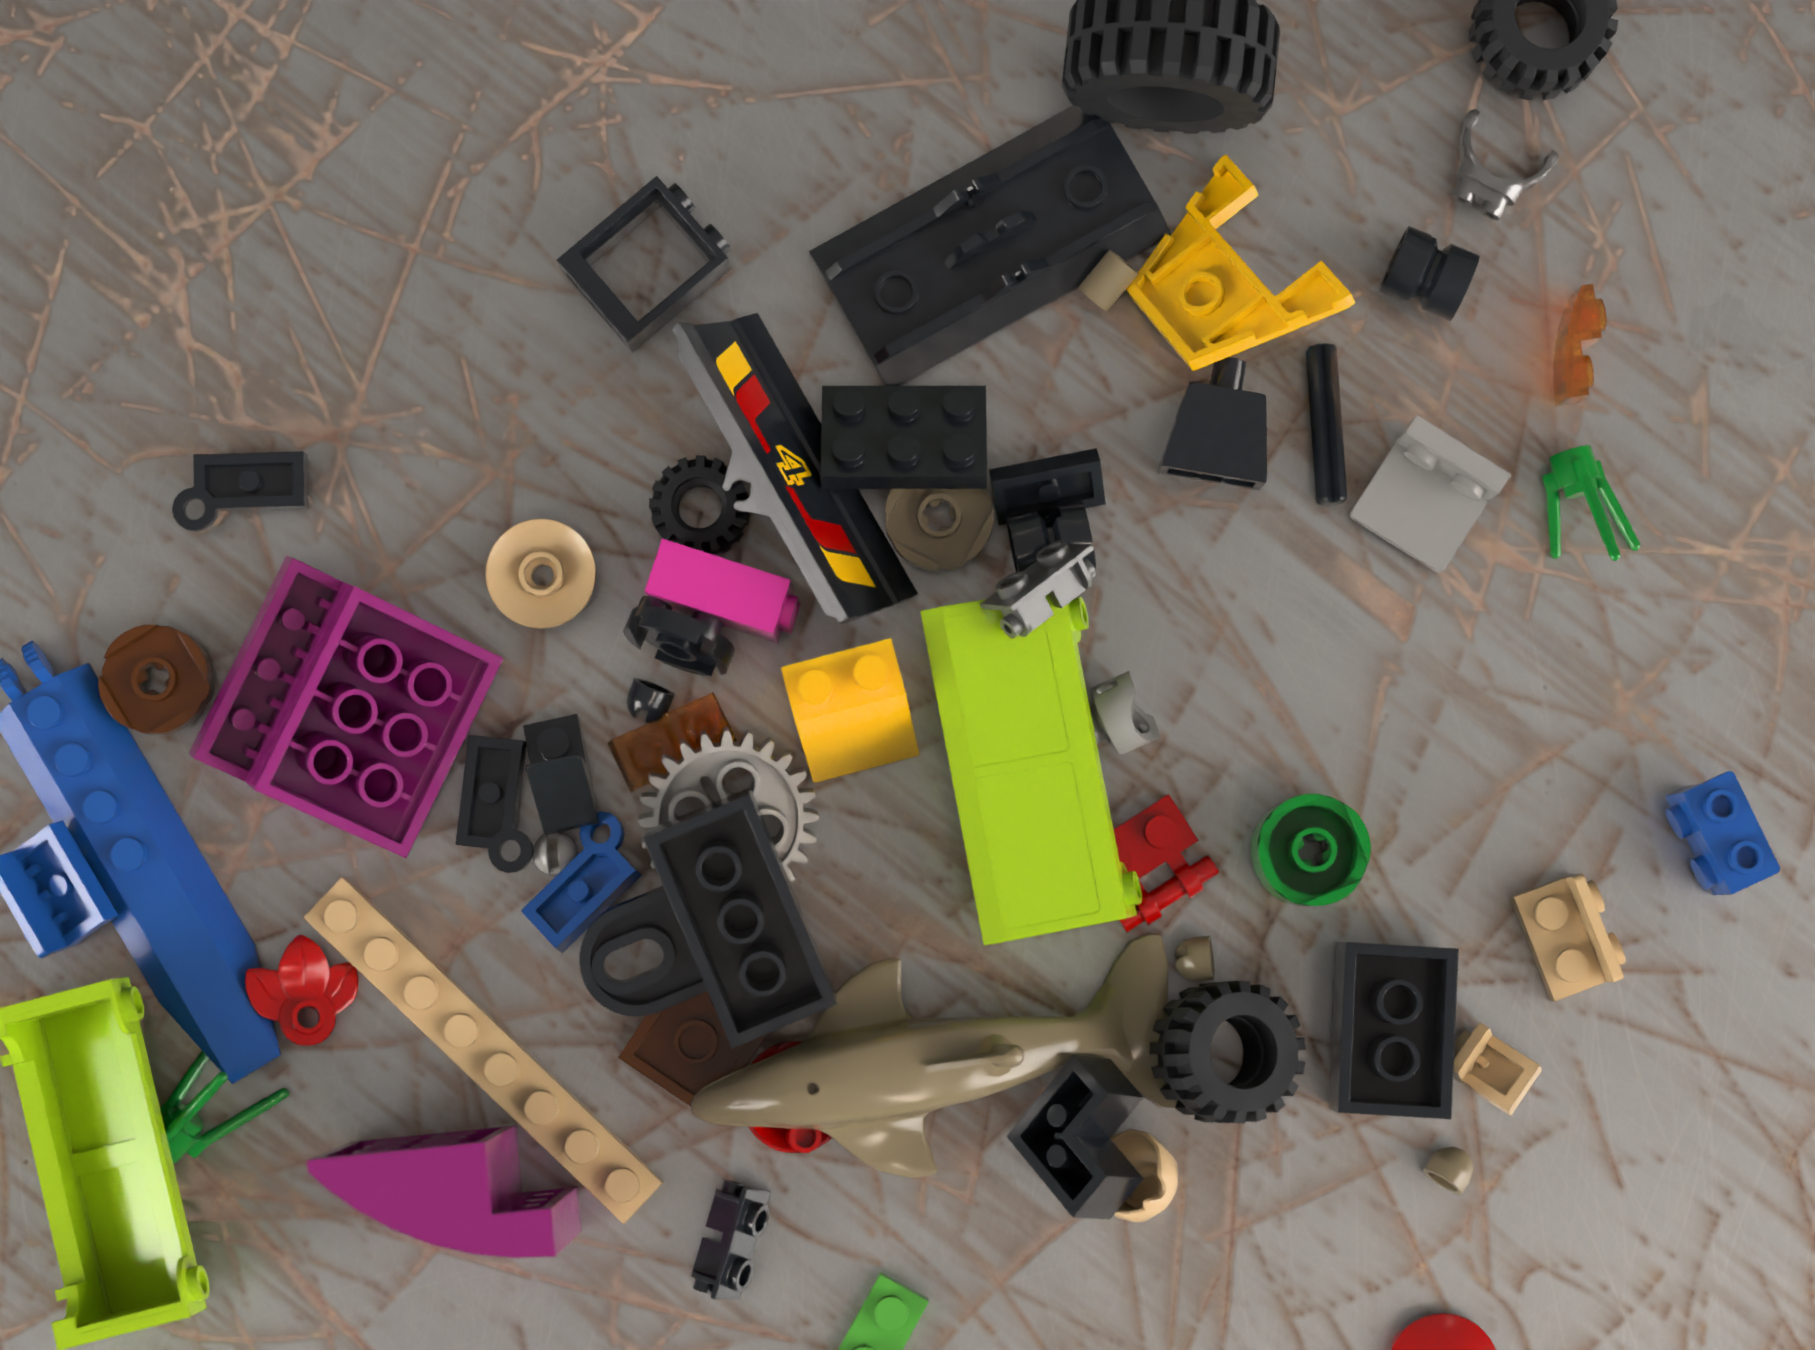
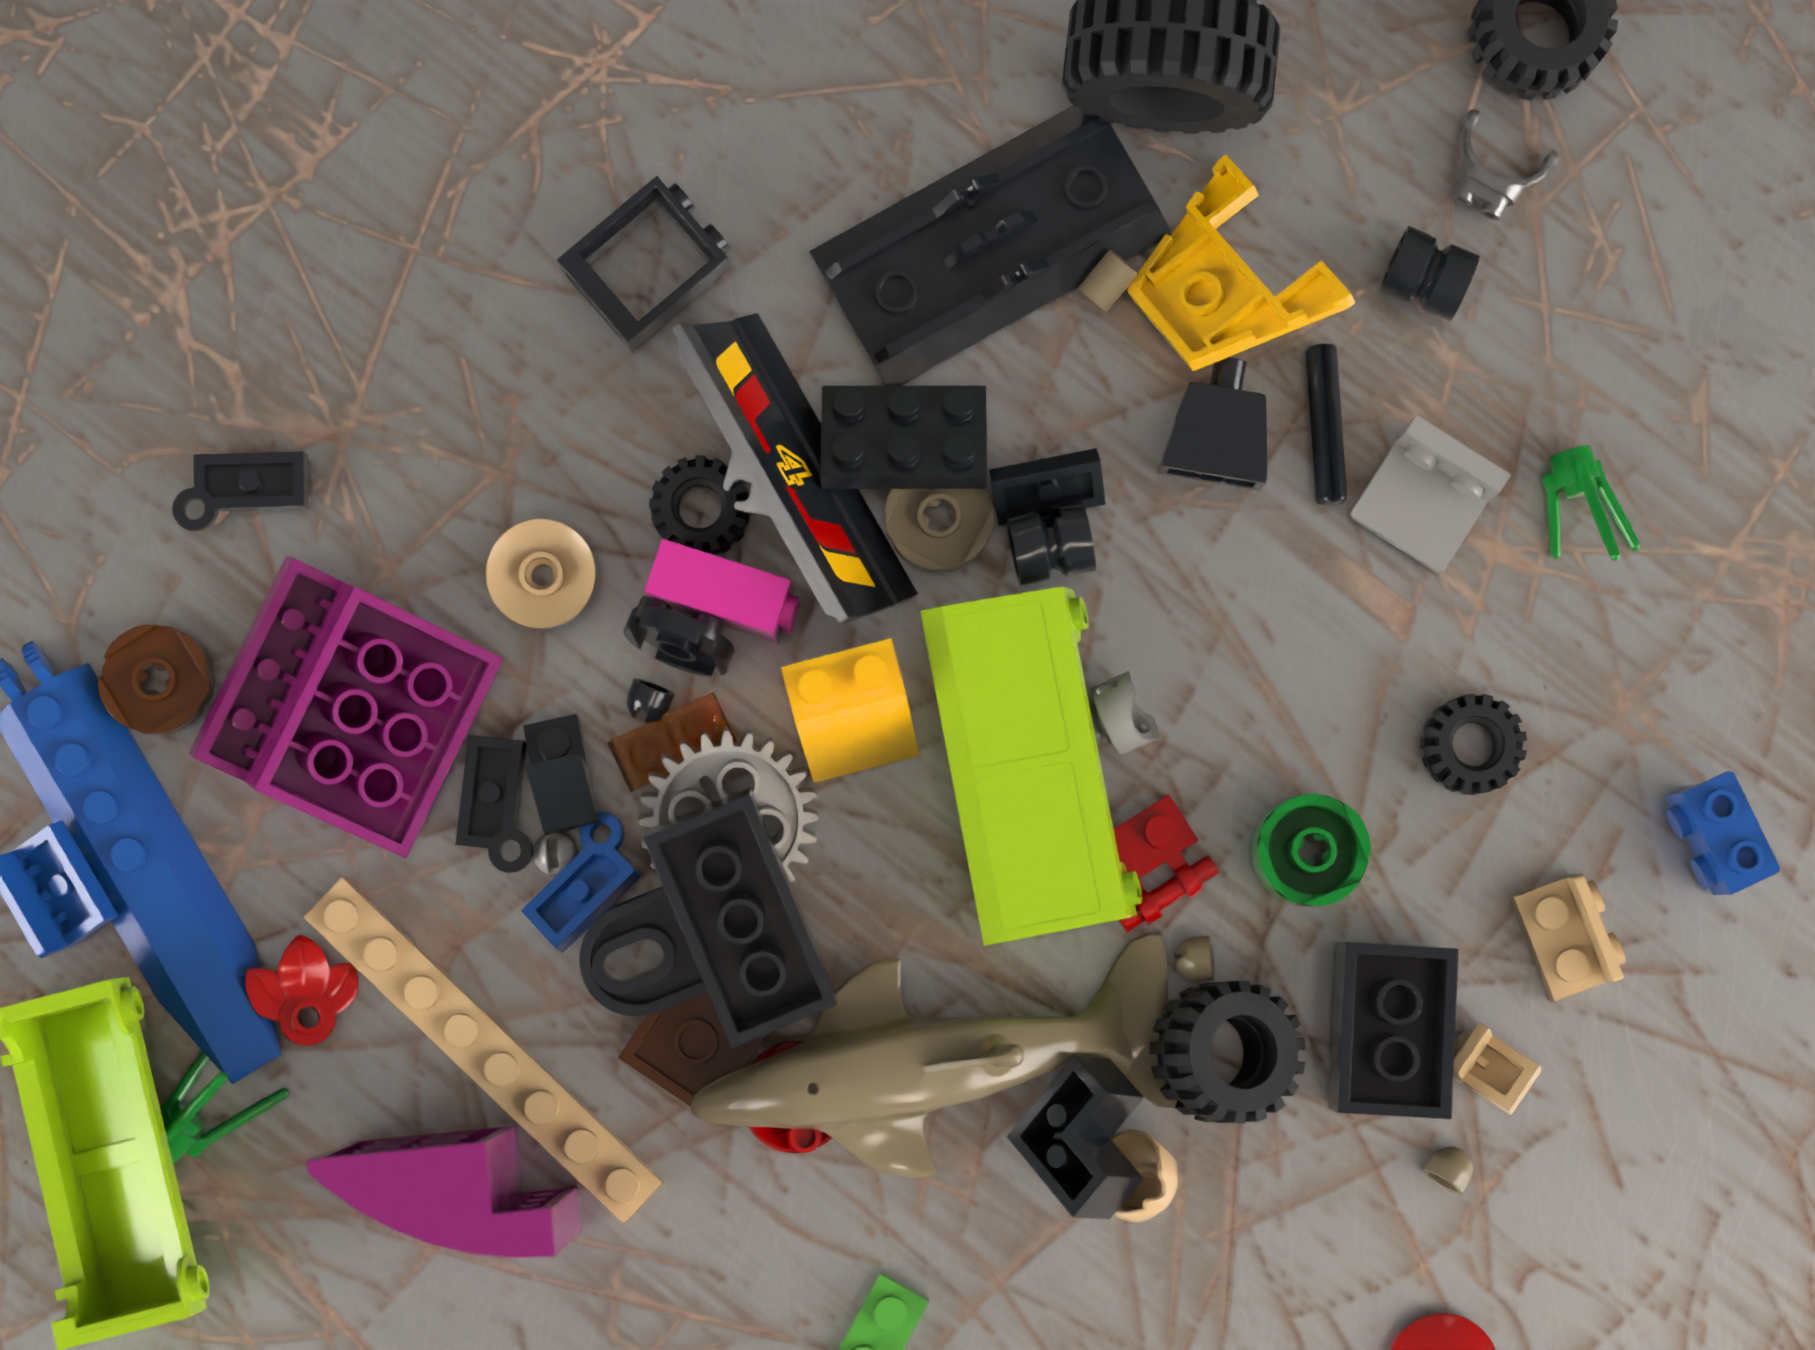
(726, 1266): black hinge -> none
(1057, 572): dark grey hinge -> none
(1506, 737): none -> black tyre
(1578, 329): clear orange slope -> none

